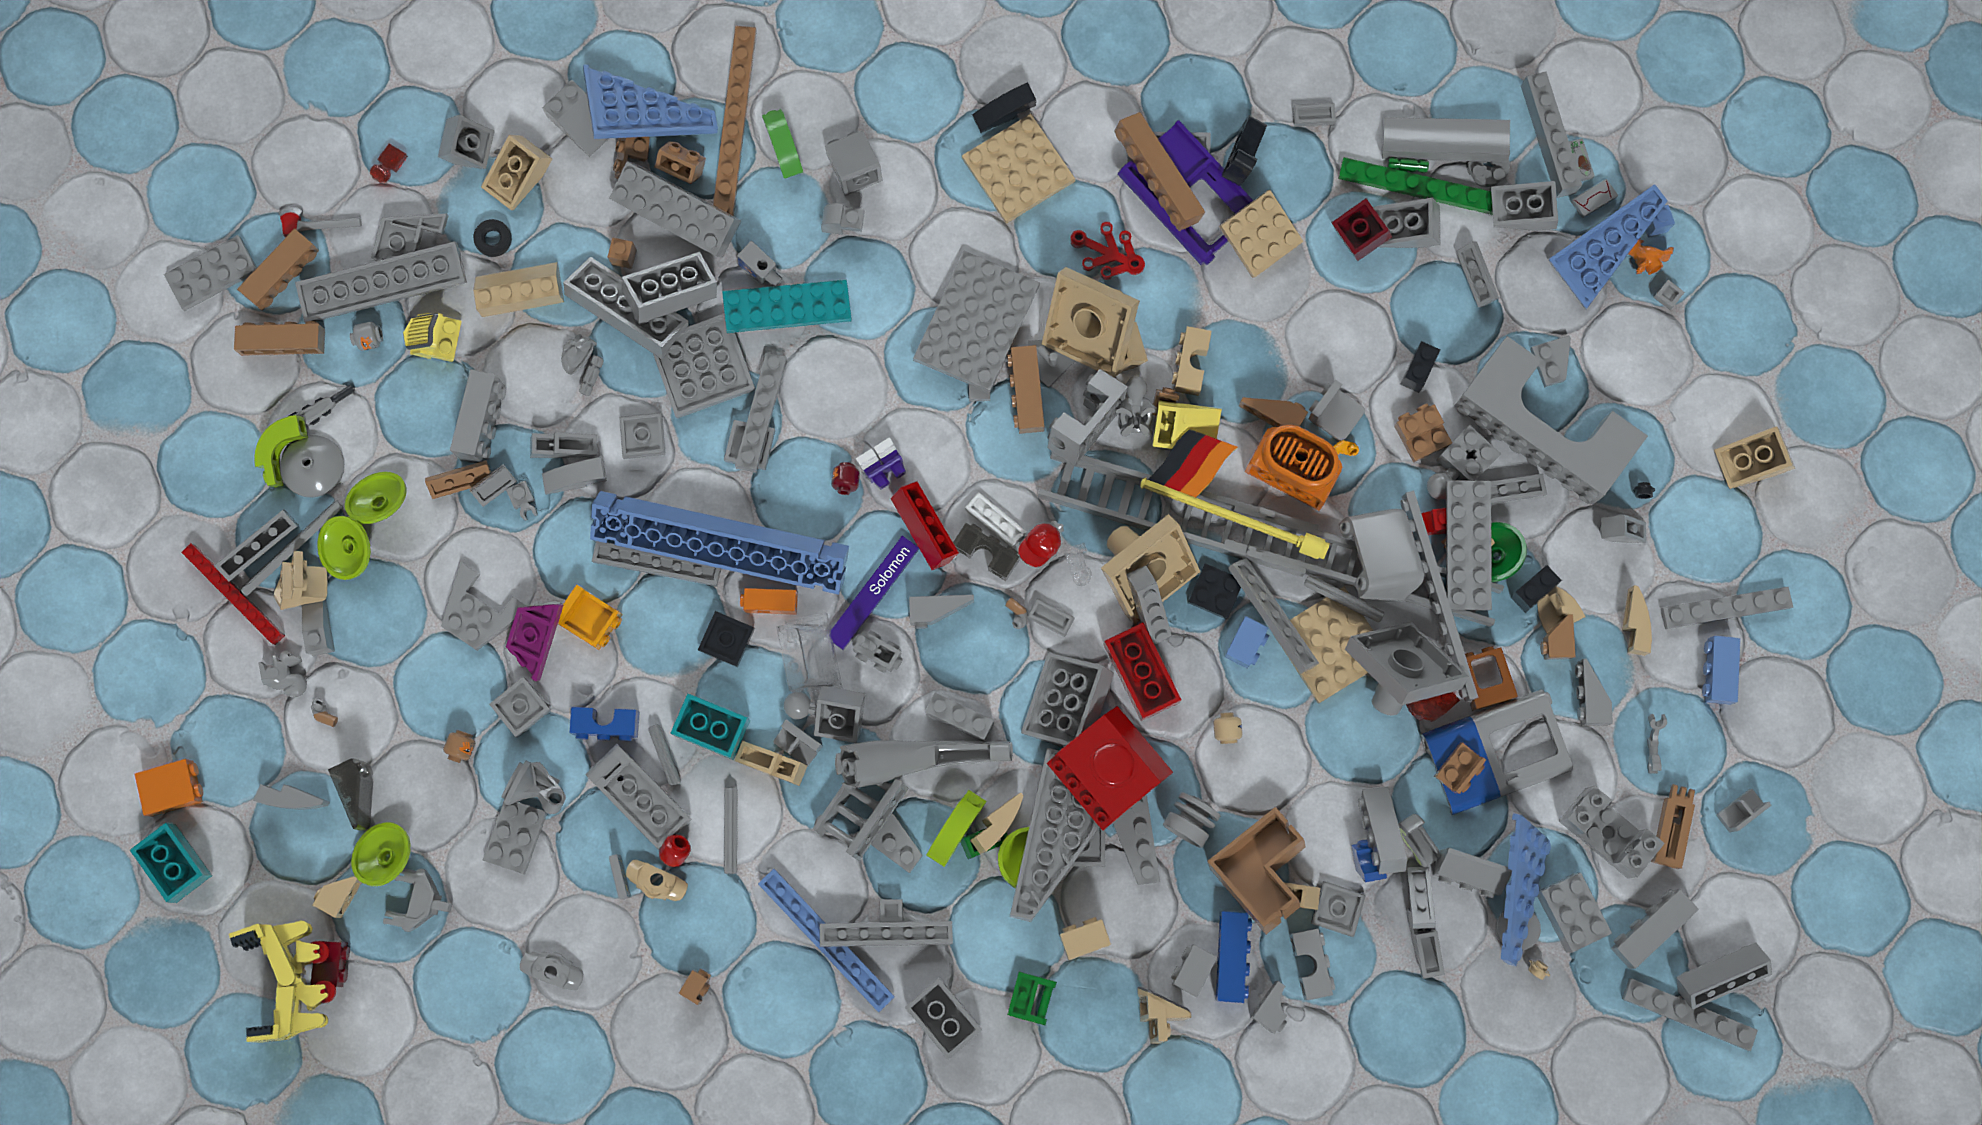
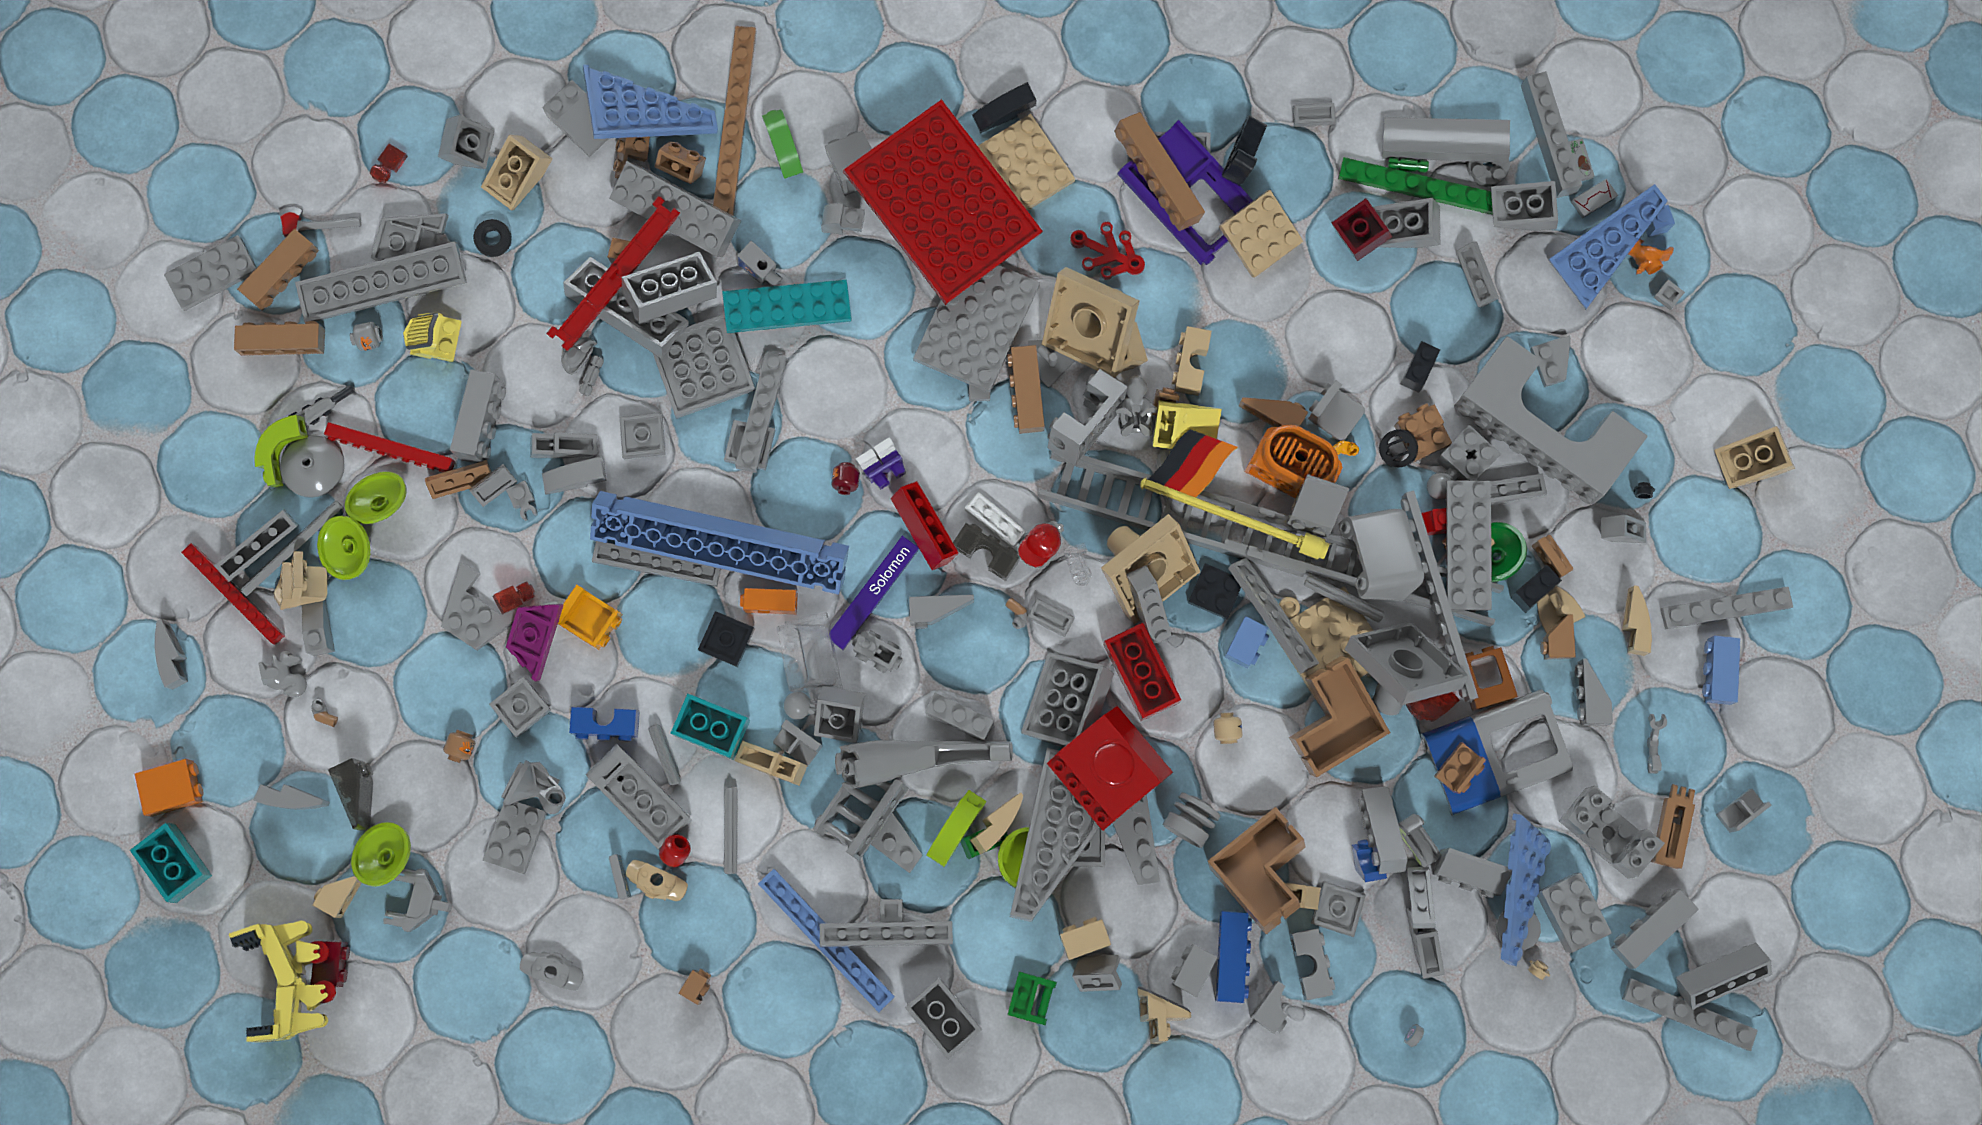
(169, 655): none -> light grey slope
(388, 447): none -> red piece
(511, 599): none -> clear red plate
(518, 290): tan slope -> none
(612, 279): none -> red piece
(942, 201): none -> red plate
(1097, 973): none -> light grey panel
(1290, 607): none -> tan tile
(1317, 506): none -> light grey slope
(1348, 723): none -> medium nougat piece
(1407, 437): none -> black piece
(1414, 1035): none -> light grey tile
(1552, 556): none -> medium nougat bracket

